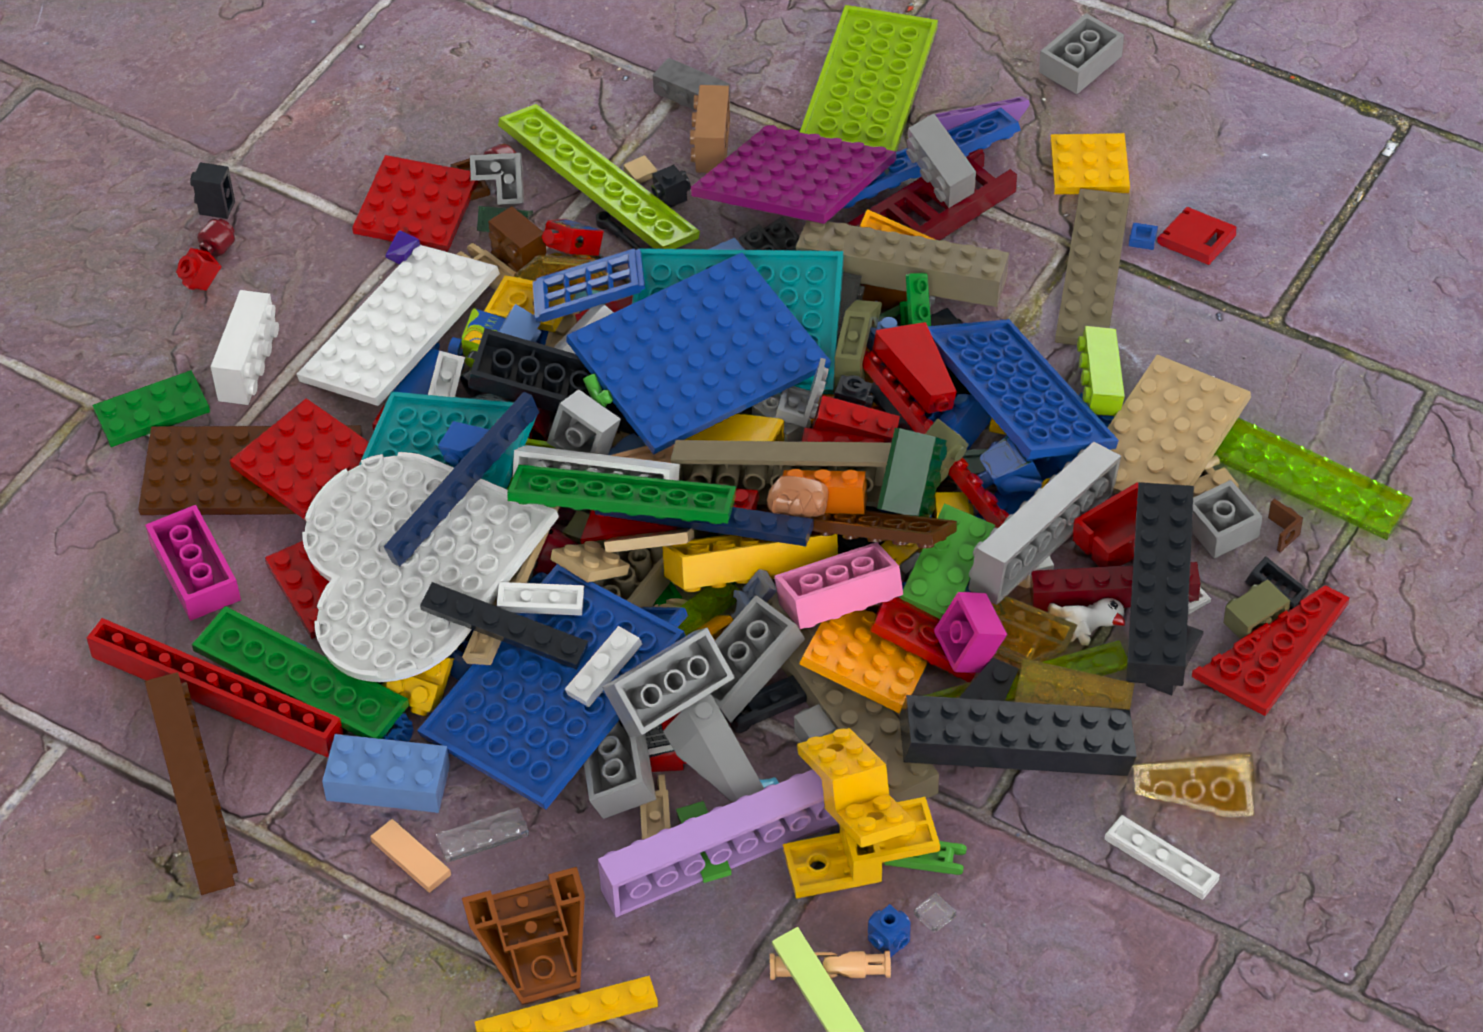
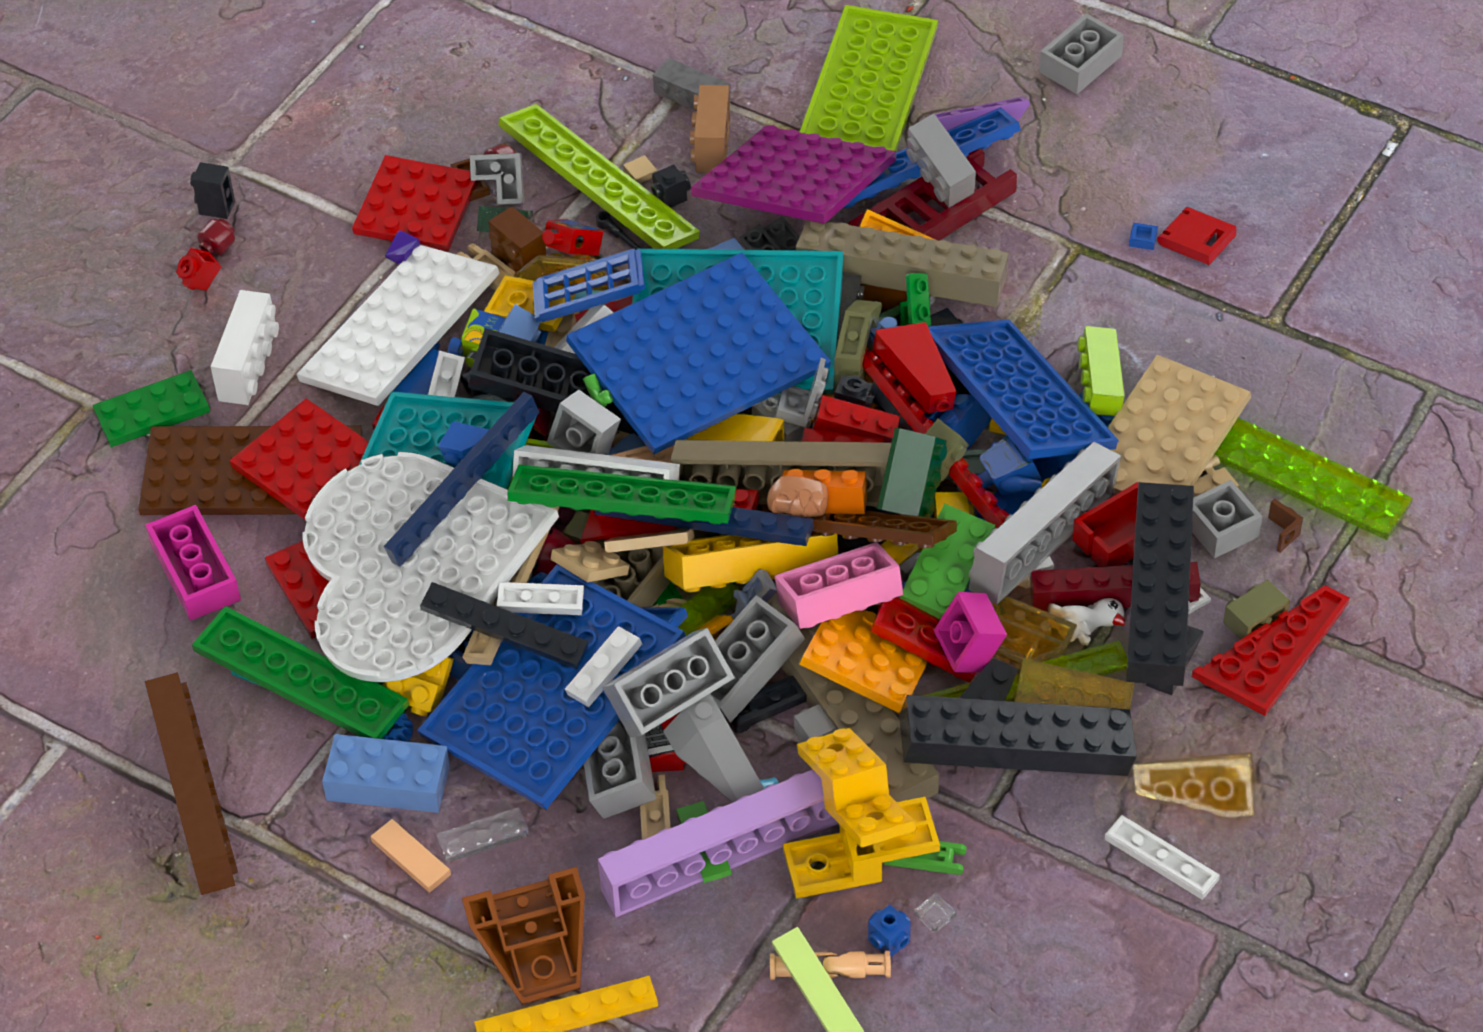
(216, 687): red brick -> none
(1089, 163): yellow plate -> none
(1092, 263): dark tan plate -> none
(1281, 577): black slope -> none

